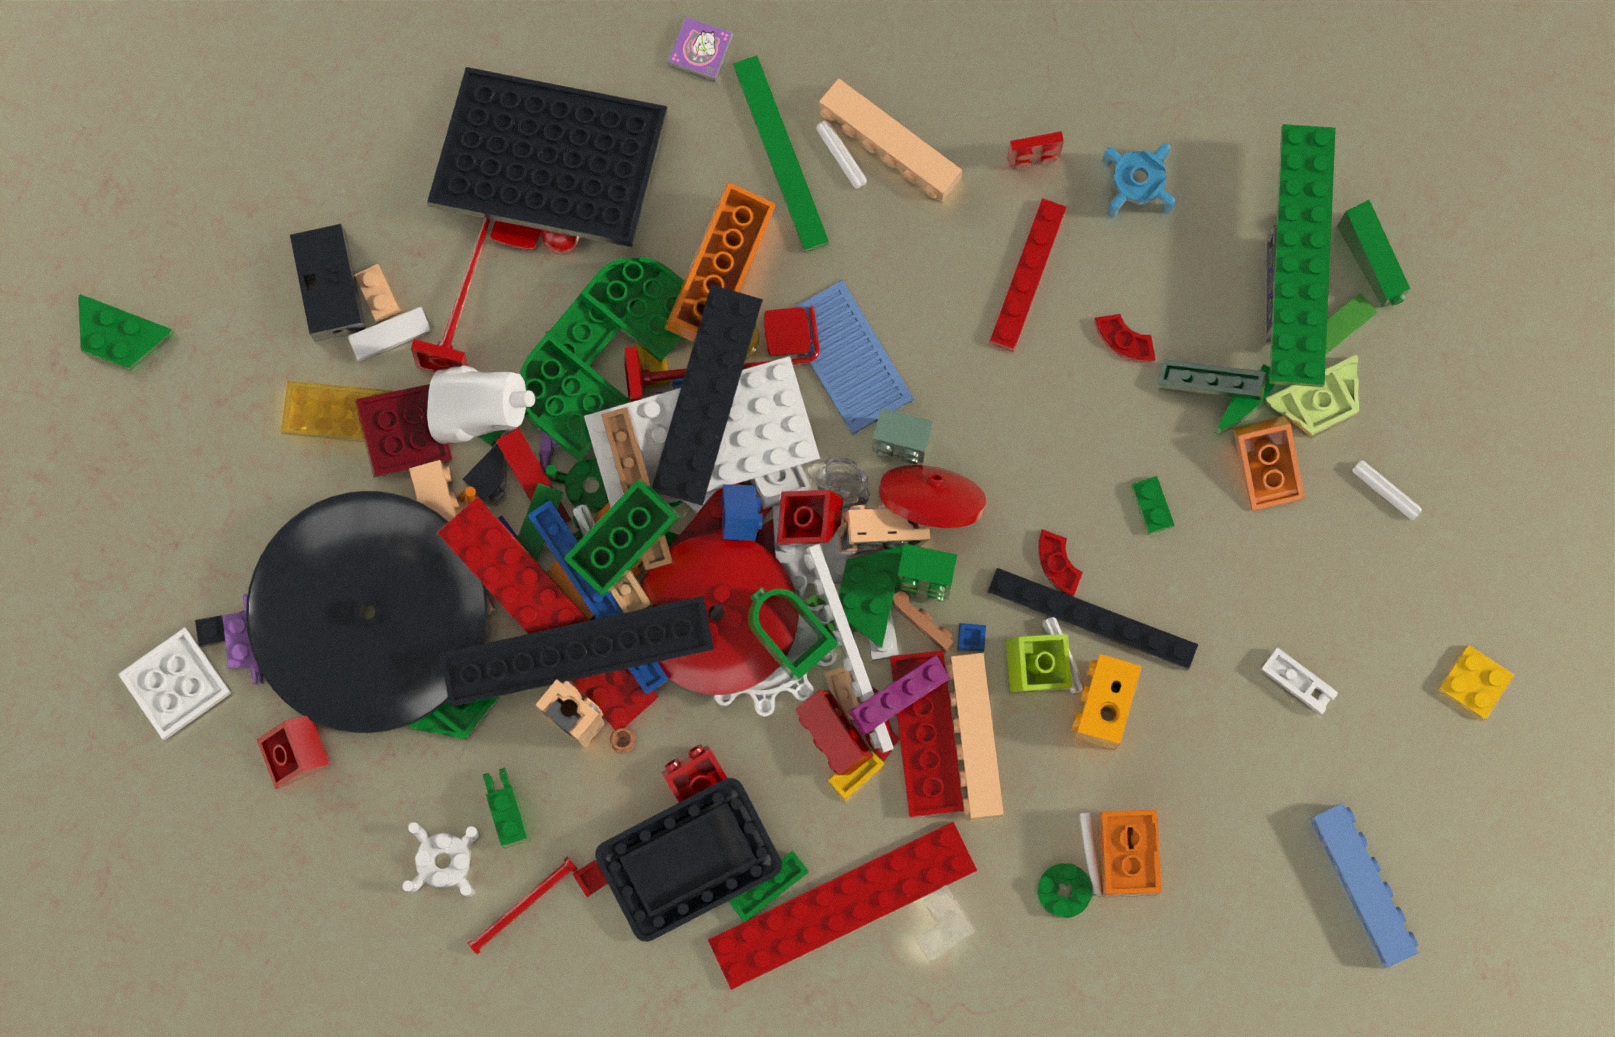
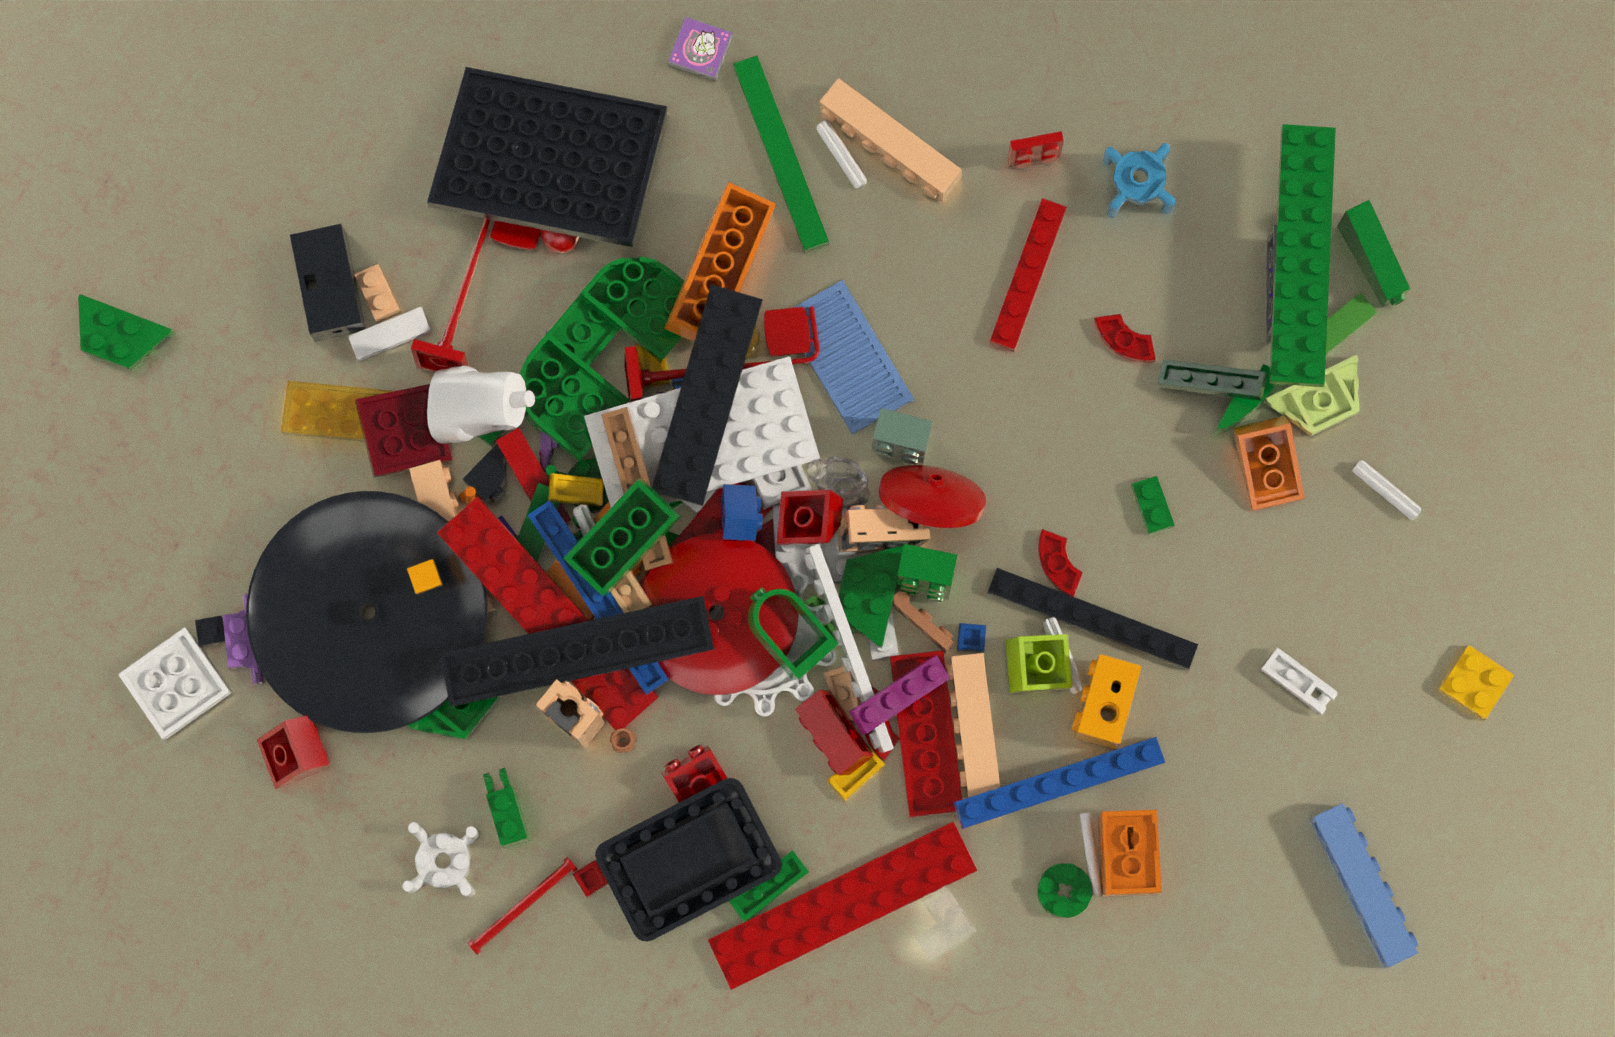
(424, 576): none -> light orange tile
(576, 490): none -> yellow tile
(1058, 782): none -> blue plate

